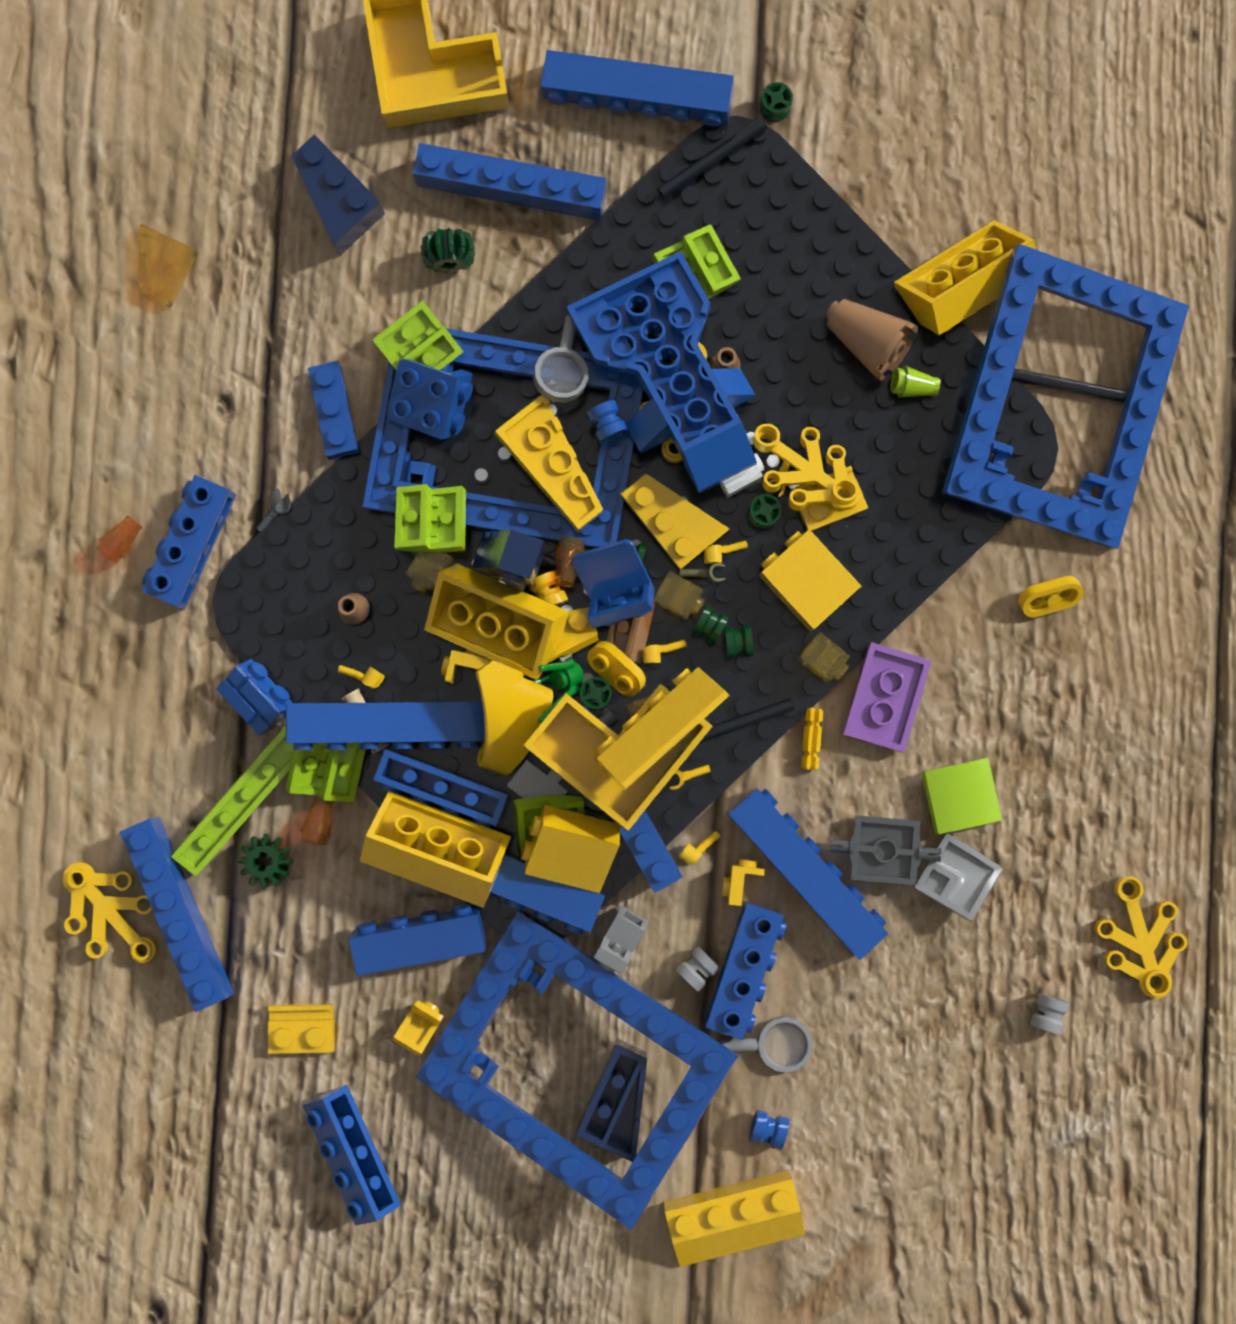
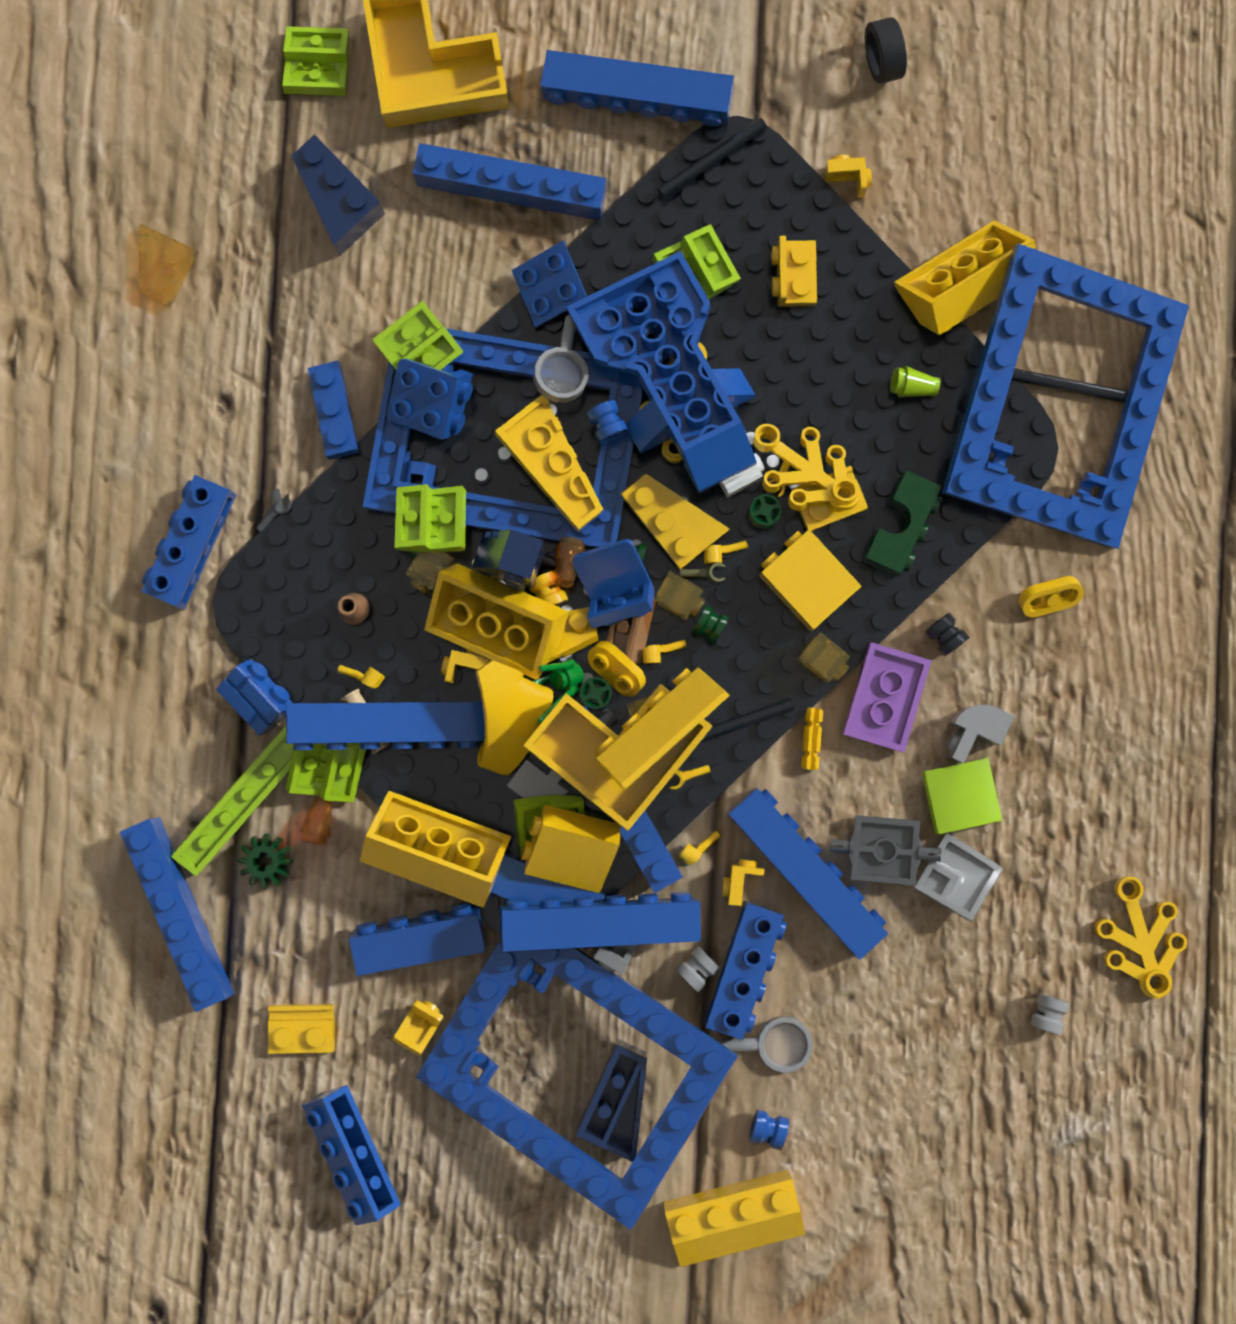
(106, 909): yellow plant -> none
(119, 540): clear orange cone -> none
(316, 61): none -> lime slope
(441, 787): blue brick -> none
(447, 250): dark green gear -> none
(549, 284): none -> blue hinge
(599, 923): none -> blue brick
(727, 353): medium nougat cone -> none
(738, 641): dark green wheel -> none
(777, 94): dark green wheel -> none
(795, 272): none -> yellow bracket
(843, 168): none -> yellow bracket
(871, 335): medium nougat cone -> none
(885, 50): none -> black tyre
(915, 499): none -> dark green arch
(948, 636): none -> black wheel
(977, 721): none -> light grey brick

